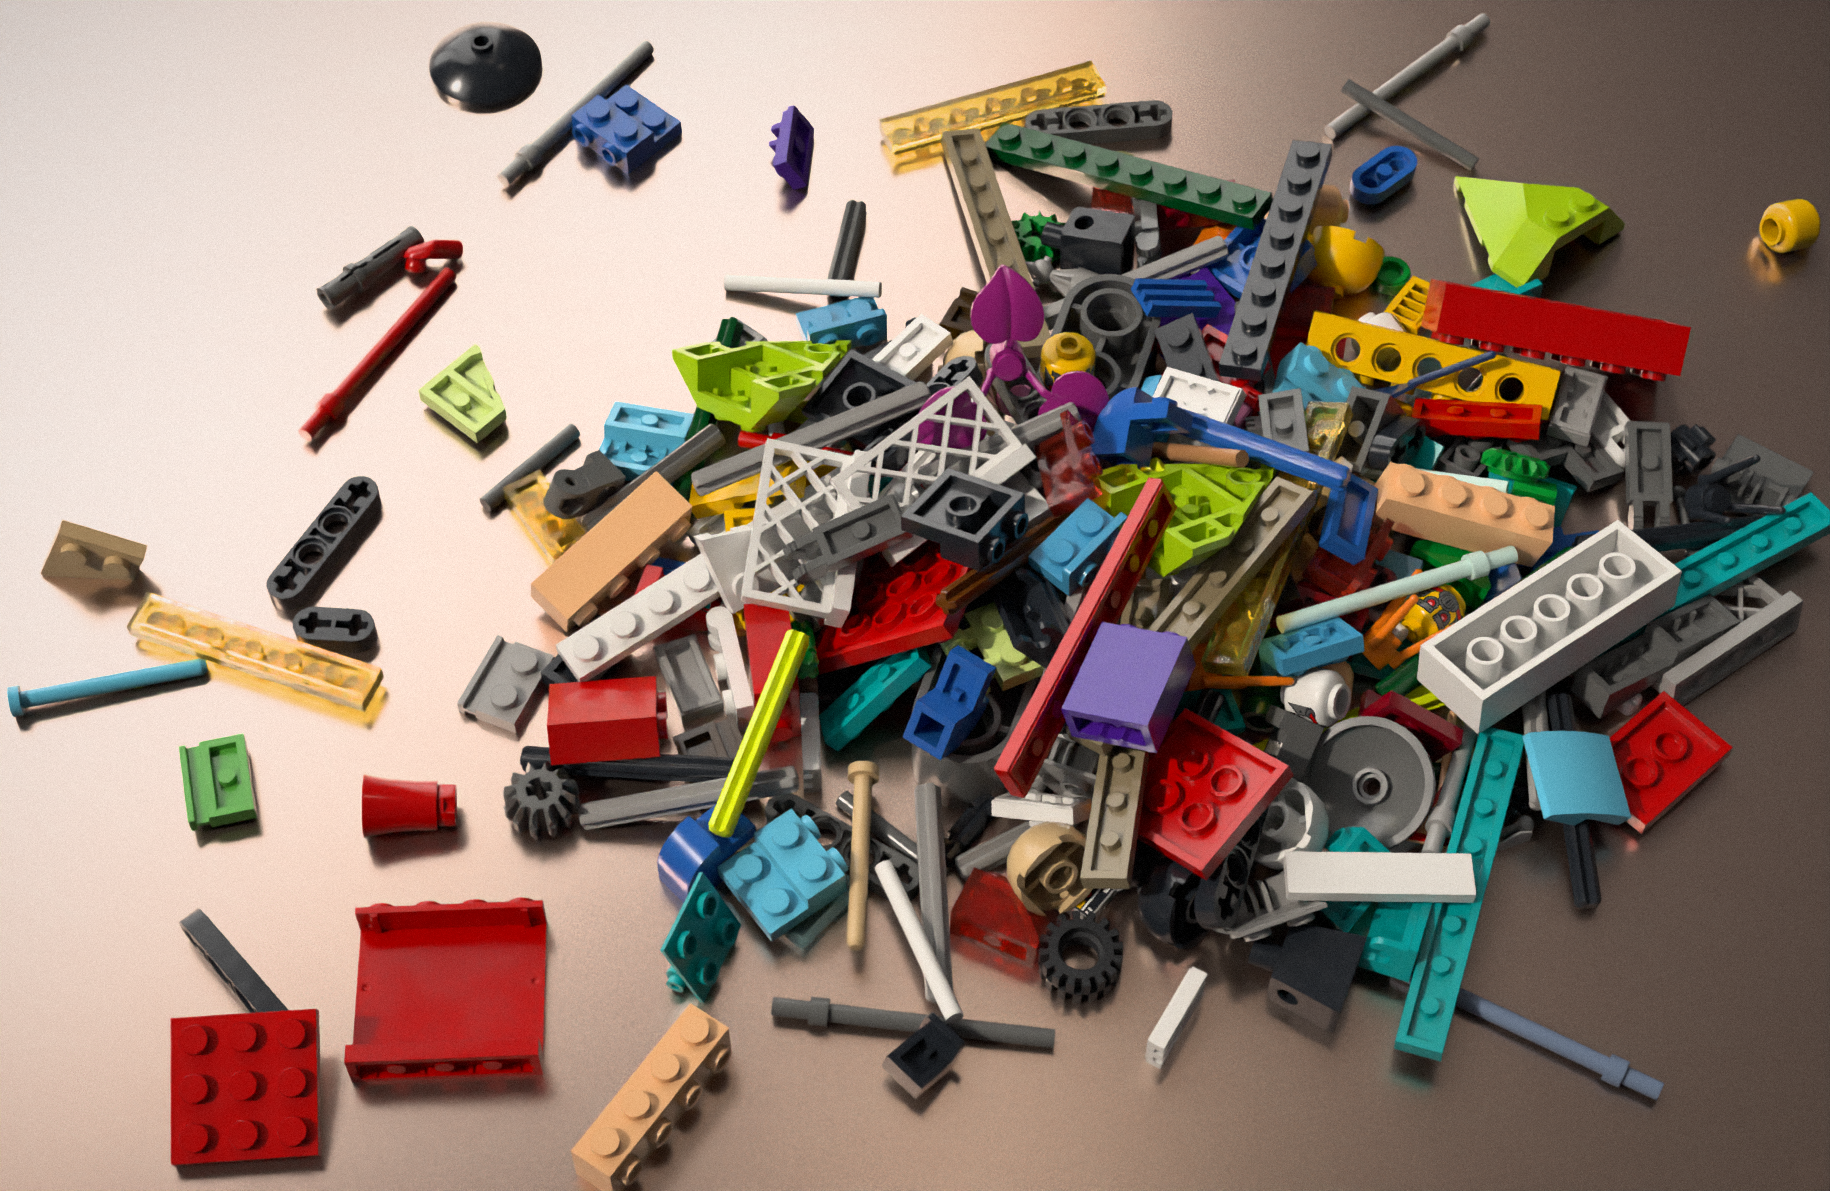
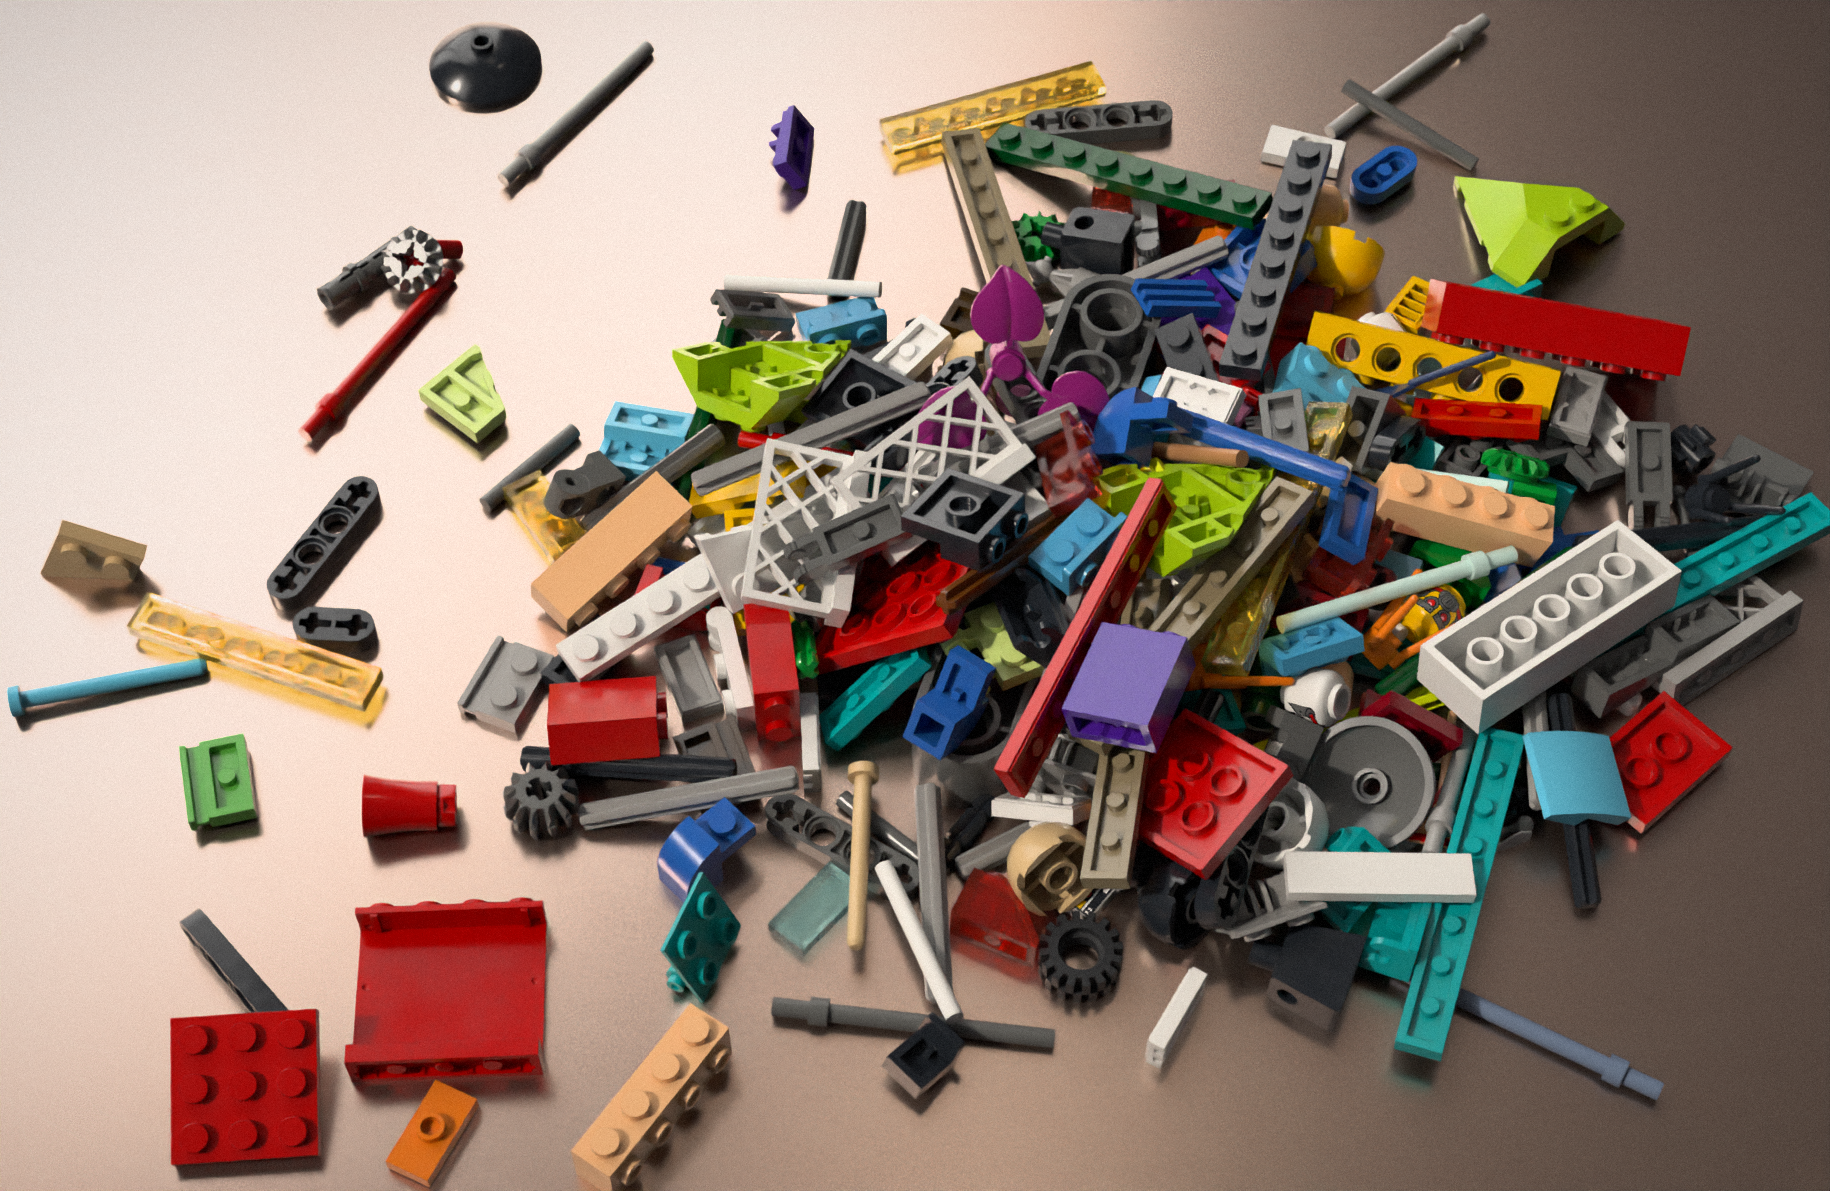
(418, 277): none -> light grey gear
(432, 1133): none -> orange plate
(624, 128): blue plate -> none
(753, 310): none -> flat silver tile
(758, 734): neon yellow axle -> none
(785, 874): medium azure plate -> none
(1065, 354): yellow head -> none
(1280, 141): none -> white plate
(1392, 276): green tile -> none
(1790, 226): yellow head -> none

